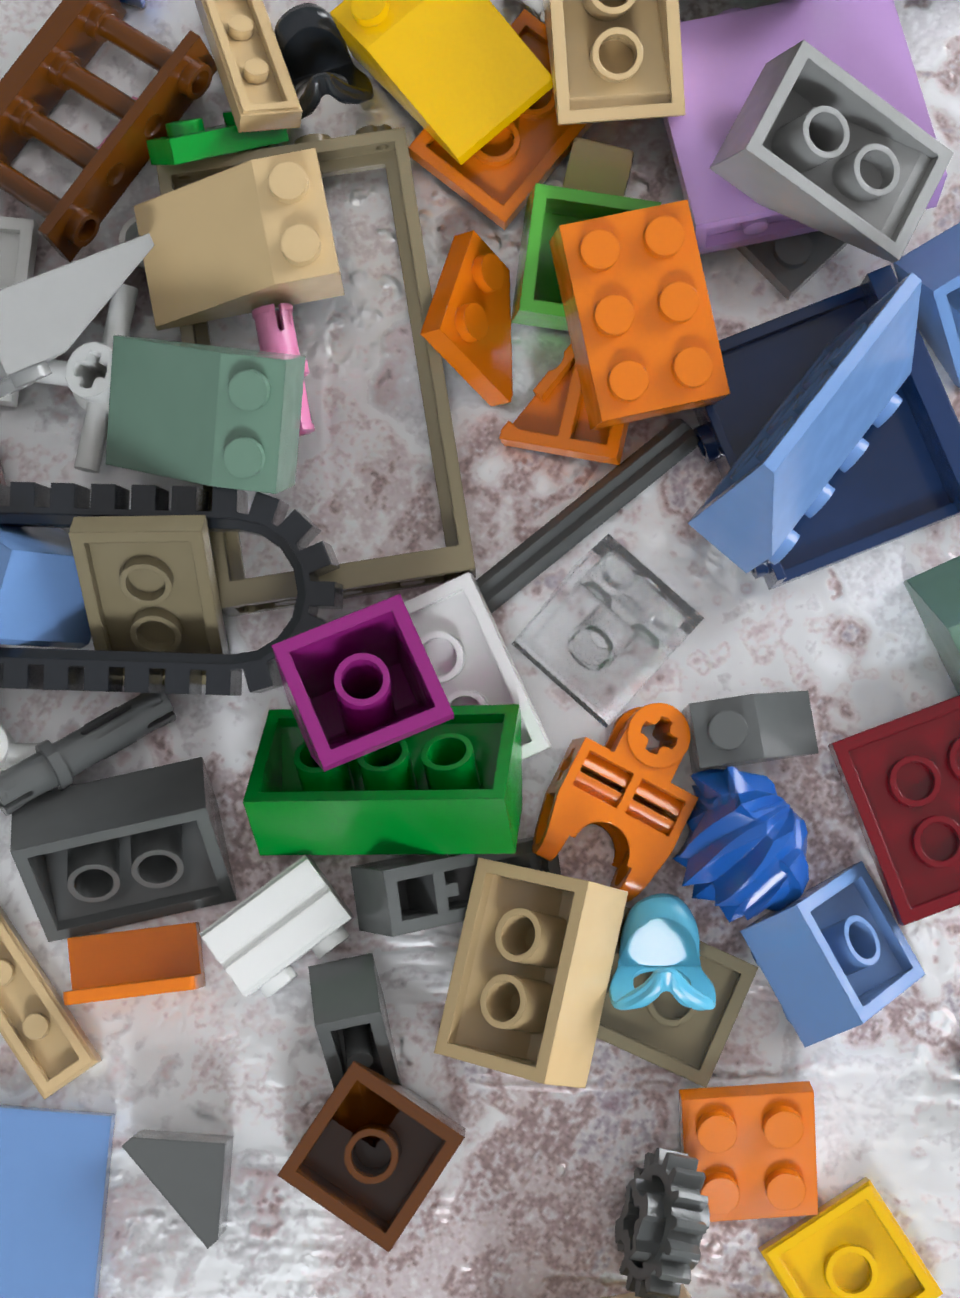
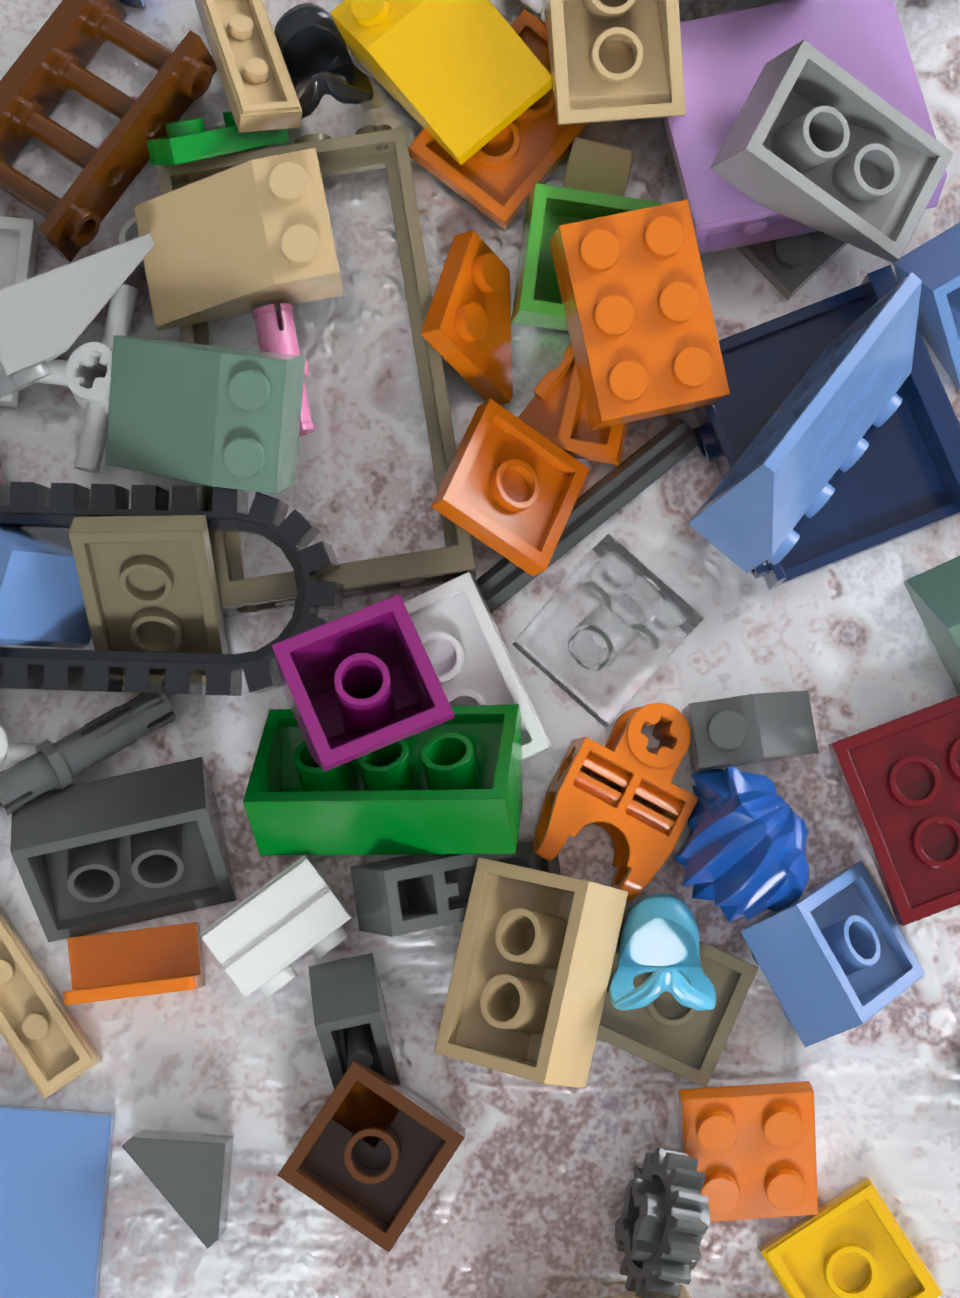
(510, 487): none -> orange plate

